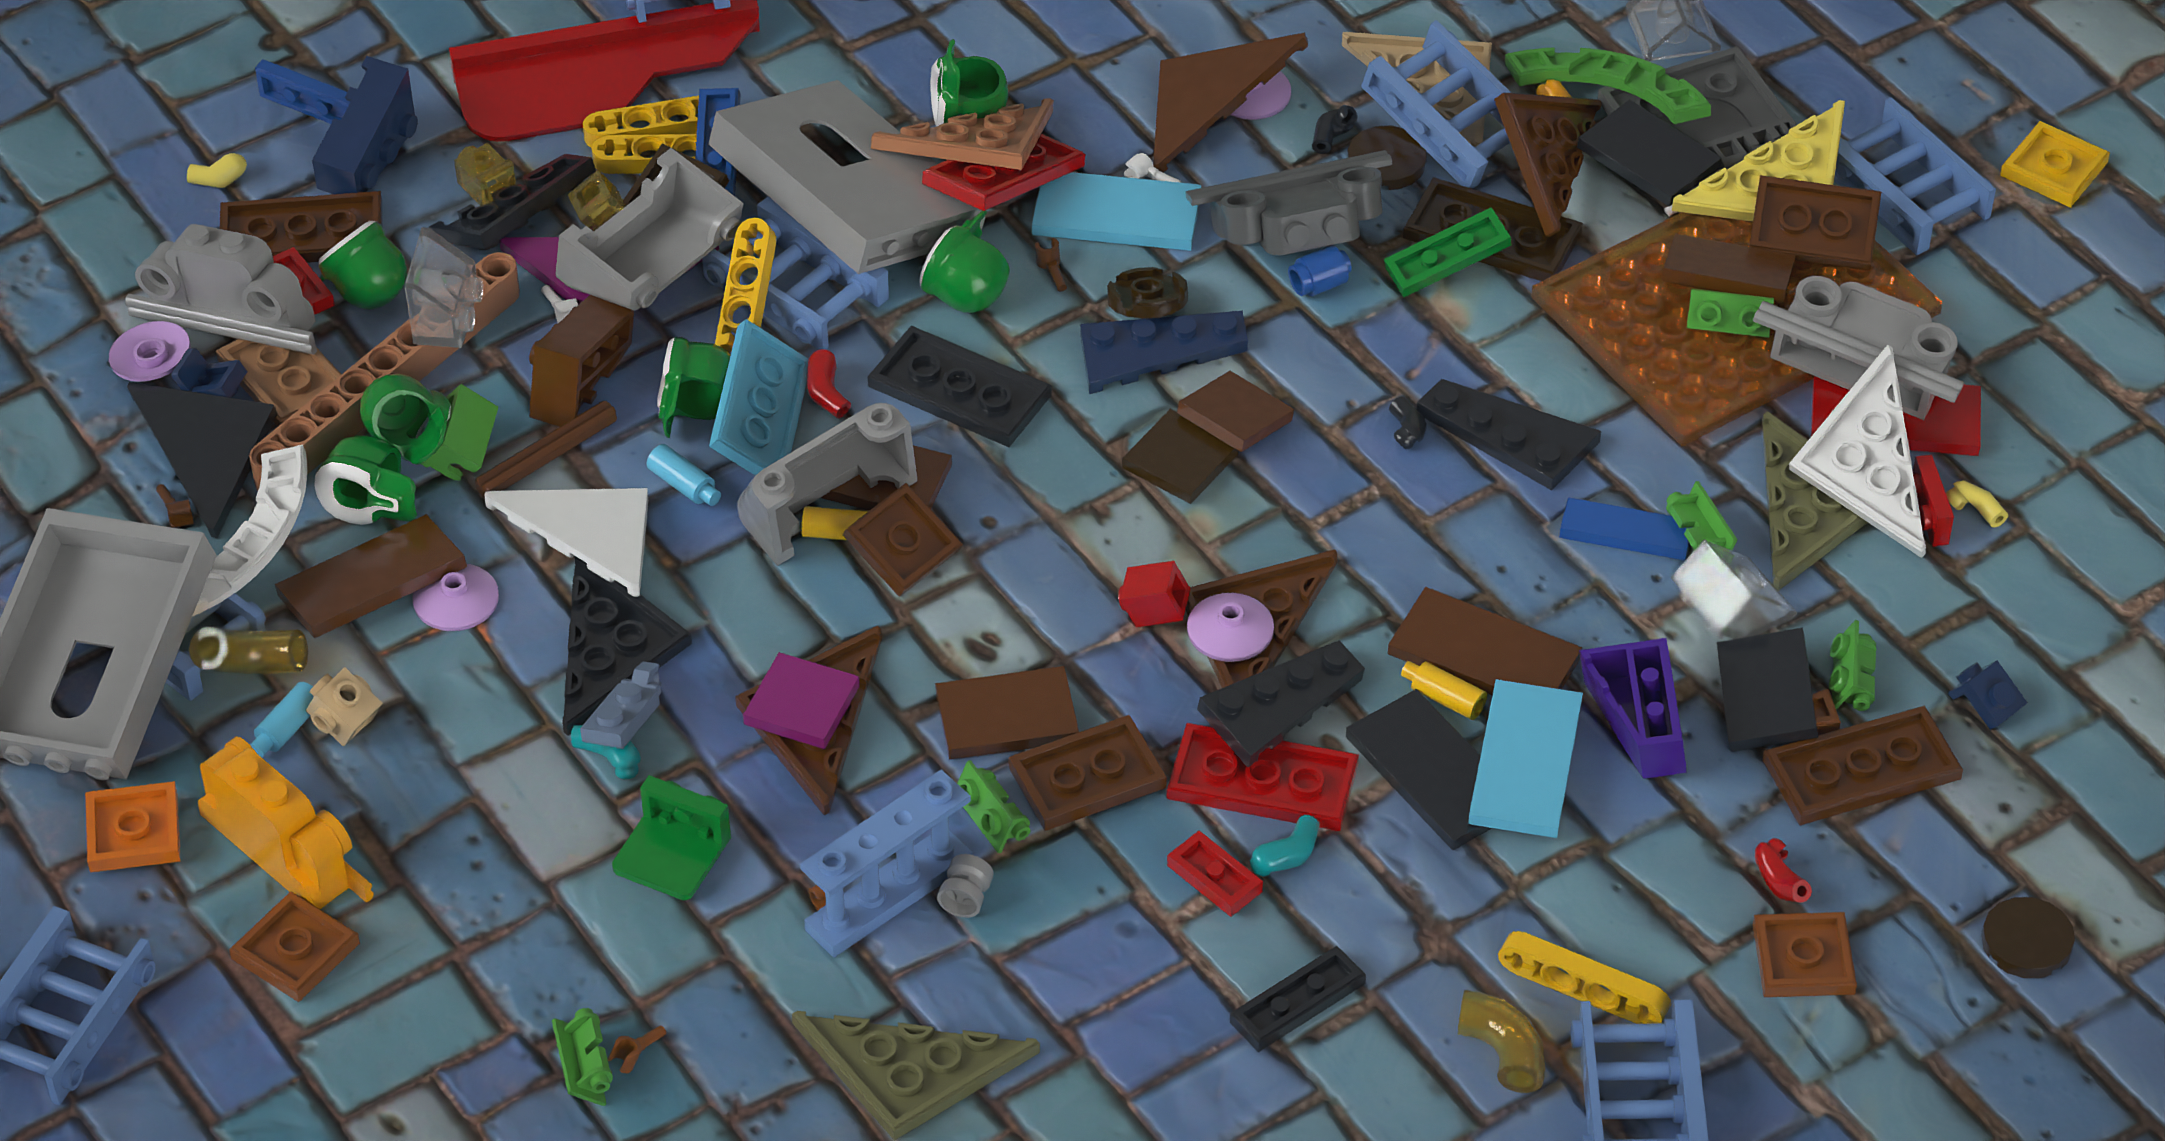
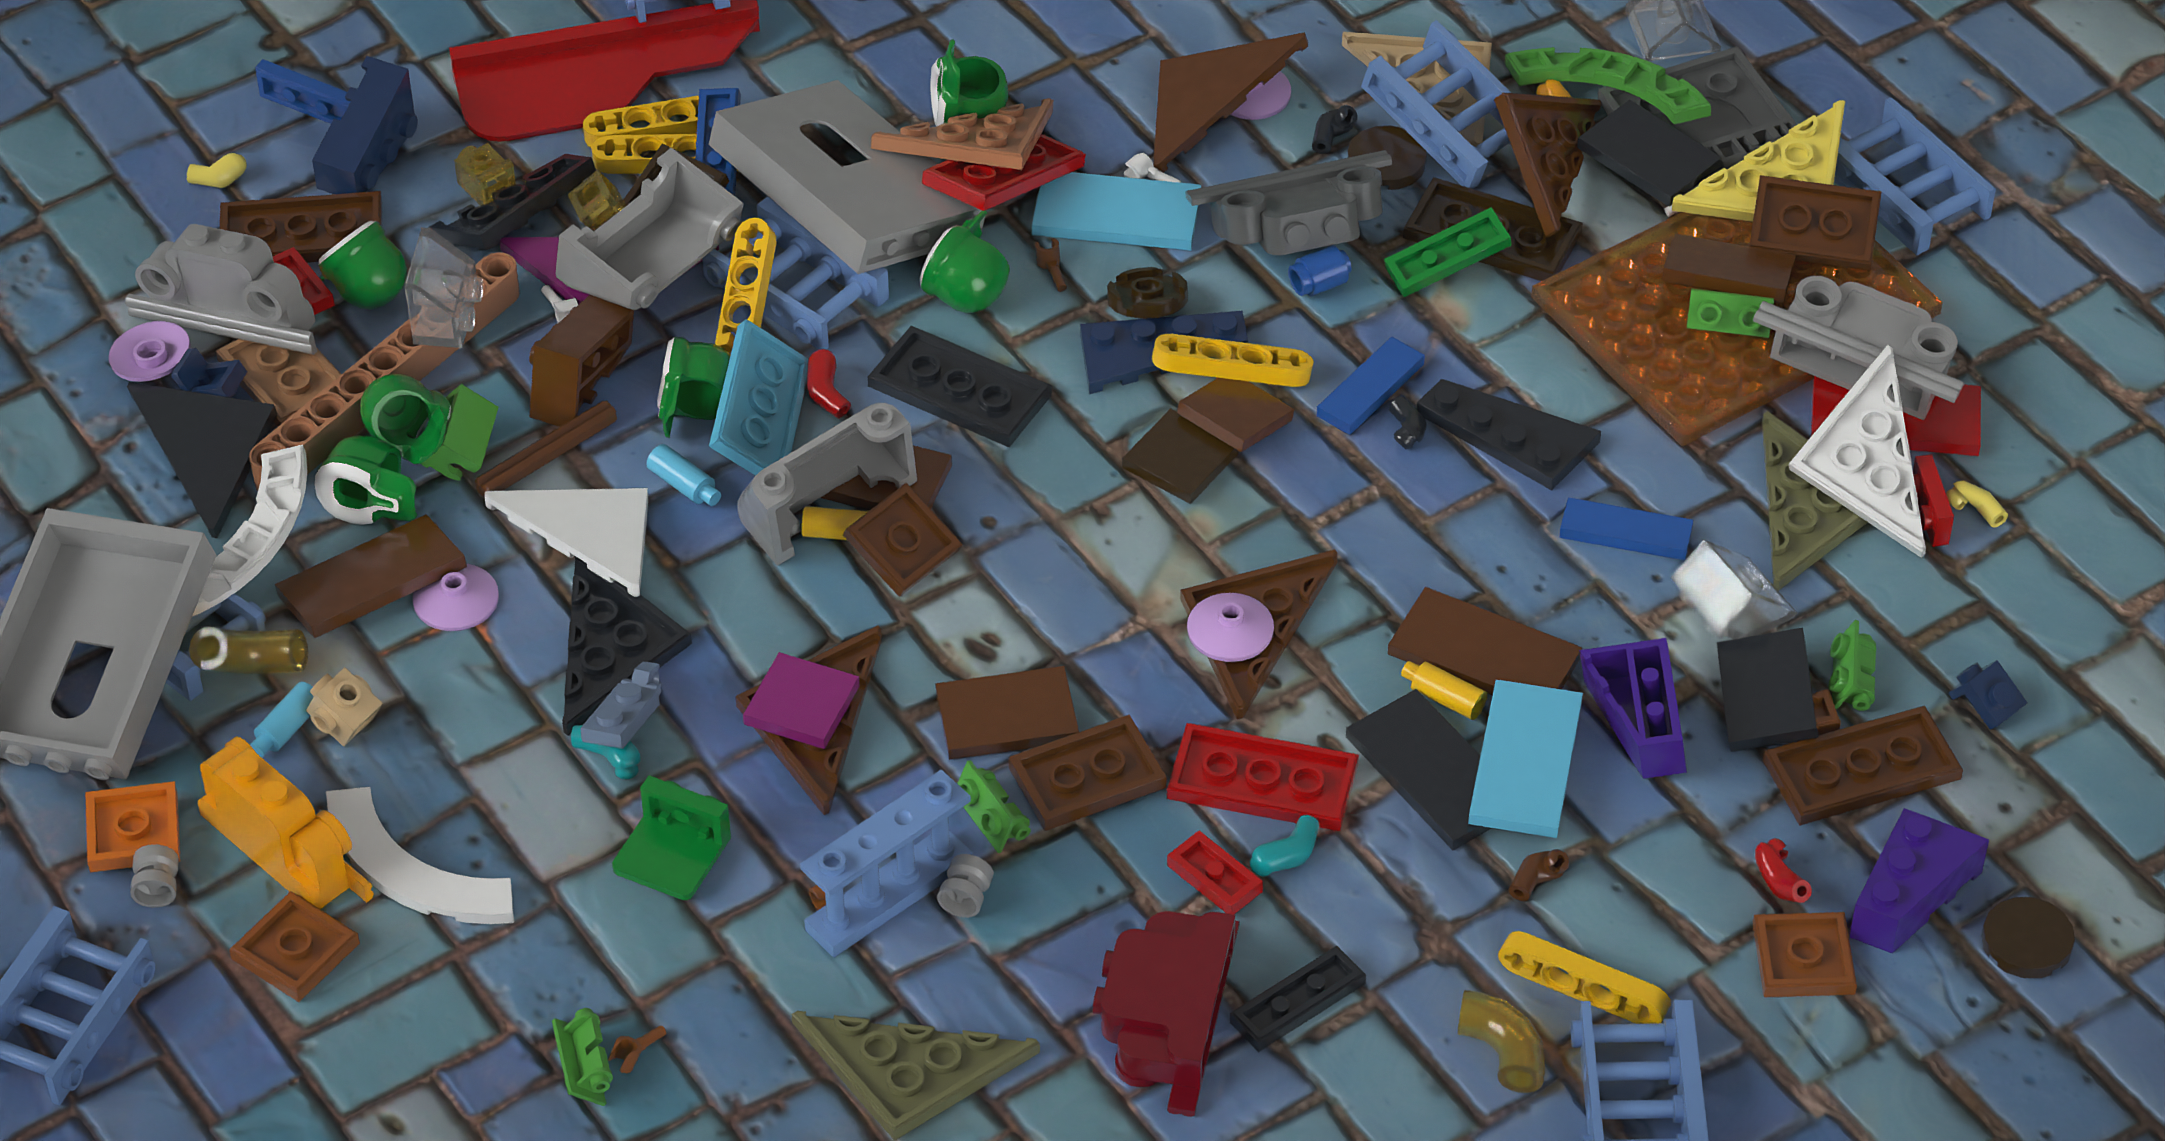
(154, 876): none -> light grey wheel
(178, 512): reddish brown hand -> none
(409, 879): none -> white tile
(1154, 594): red brick -> none
(1166, 1000): none -> dark red brick
(1192, 354): none -> yellow beam
(1273, 702): black wing -> none
(1370, 385): none -> blue tile
(1537, 869): none -> reddish brown arm
(1701, 514): bright green hinge -> none
(1913, 877): none -> dark purple wedge
(2055, 164): yellow tile -> none

